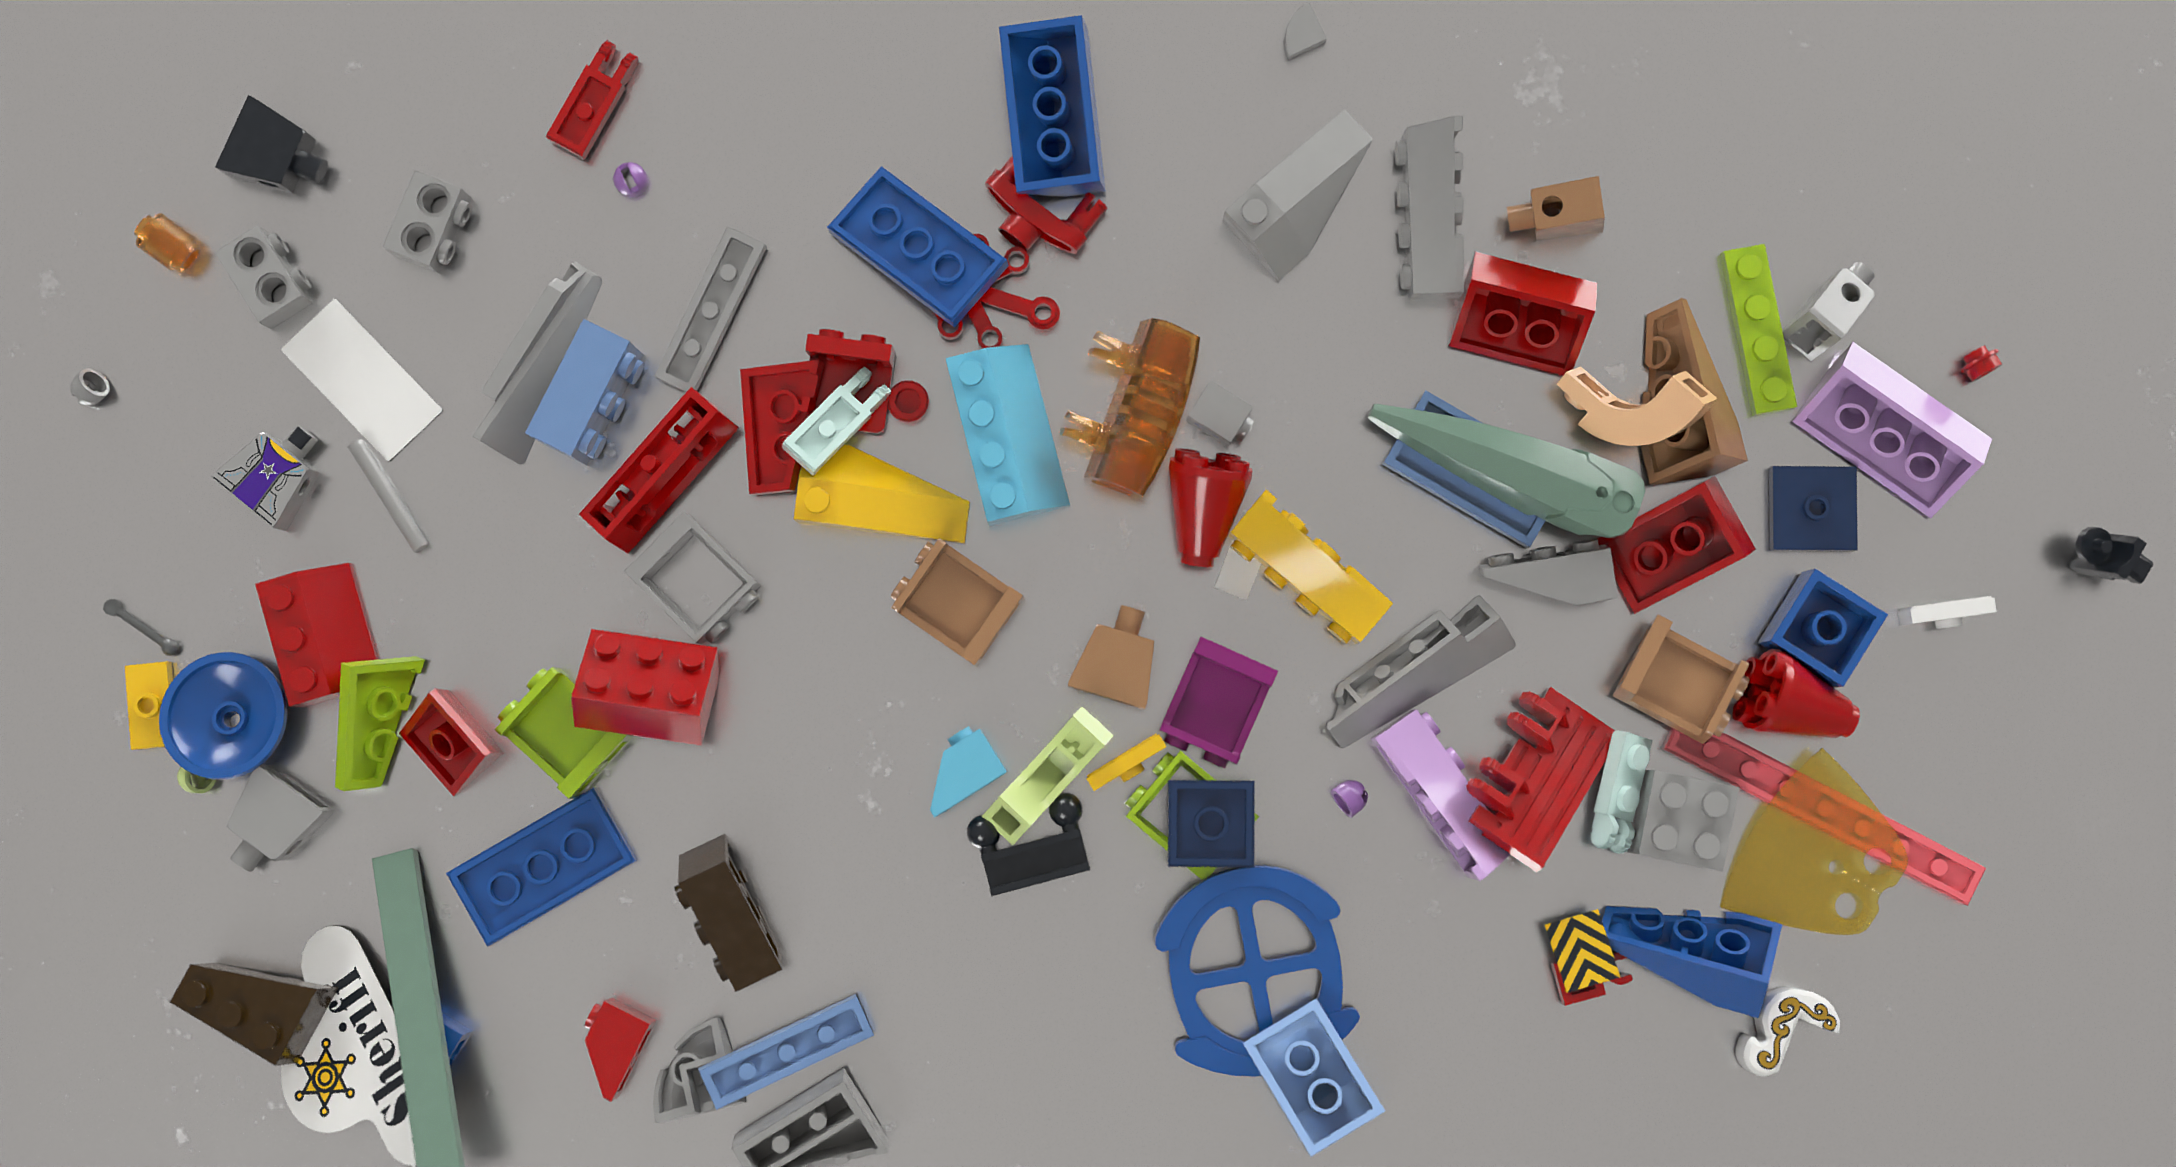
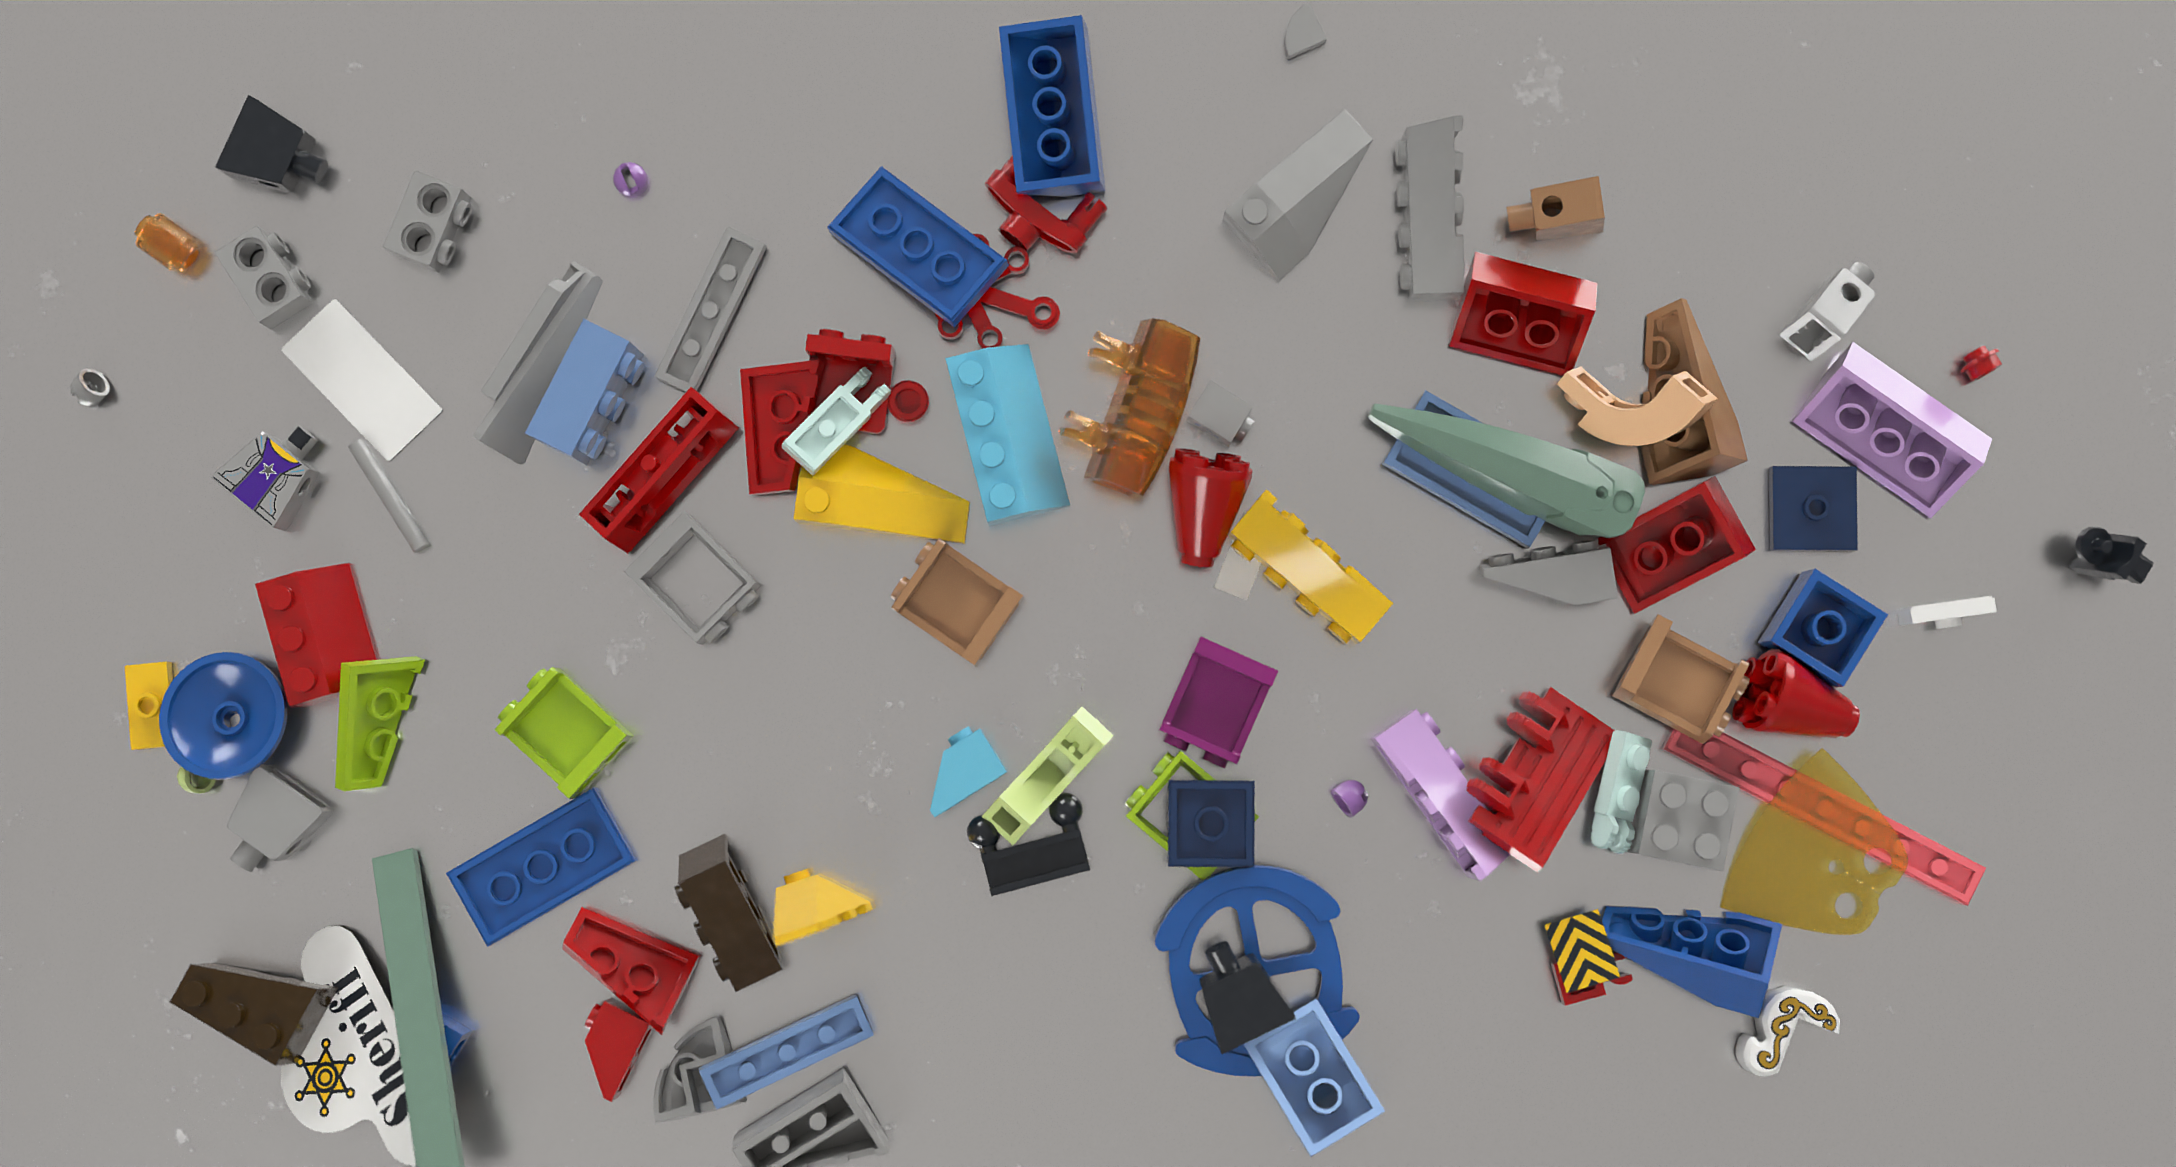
(115, 608): dark grey hinge -> none
(449, 740): red slope -> none
(591, 102): red hinge -> none
(631, 965): none -> red wing
(645, 687): red brick -> none
(814, 904): none -> yellow wedge
(1117, 661): medium nougat torso -> none
(1127, 764): yellow plate -> none
(1241, 998): none -> black torso
(1418, 668): light grey wedge -> none
(1758, 330): lime plate -> none

